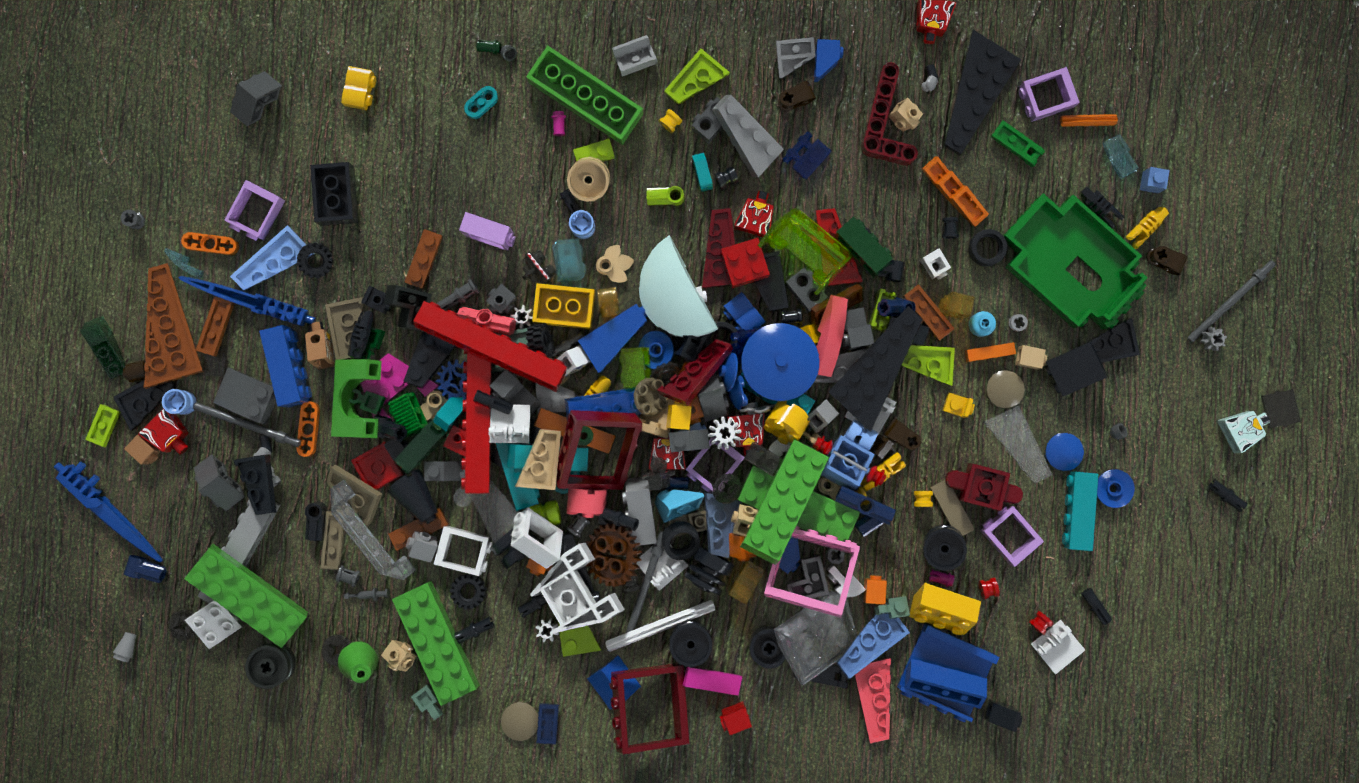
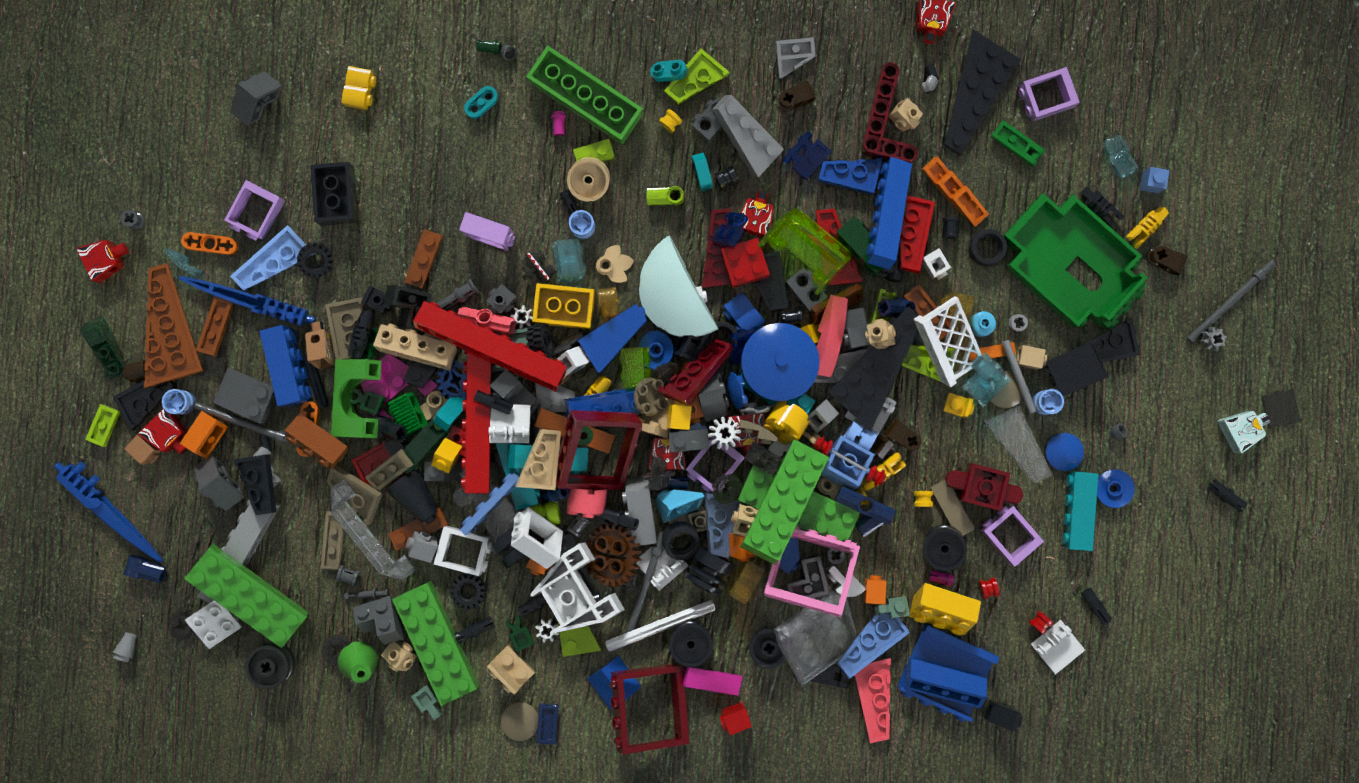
(102, 259): none -> red torso
(202, 434): none -> orange brick
(315, 441): none -> dark orange brick
(315, 523): black piece -> none
(316, 384): none -> black axle
(379, 616): none -> dark grey brick
(389, 470): none -> dark tan tile
(415, 347): none -> tan brick
(446, 455): none -> yellow brick
(483, 508): none -> medium blue wing
(510, 669): none -> tan bracket
(520, 637): none -> dark green plate
(554, 495): none -> dark blue pin
(634, 55): light grey bracket -> none
(666, 71): none -> teal plate
(729, 371): blue dish -> none
(730, 232): none -> clear blue plate
(763, 434): none -> dark tan slope
(827, 57): blue slope -> none
(851, 175): none -> blue wing
(884, 338): none -> tan brick
(889, 213): none -> blue brick
(914, 233): none -> red wing
(934, 345): none -> white fence
(987, 381): none -> clear light blue brick
(1018, 376): none -> light grey bar
(1048, 402): none -> light blue wheel
(1089, 120): orange axle -> none

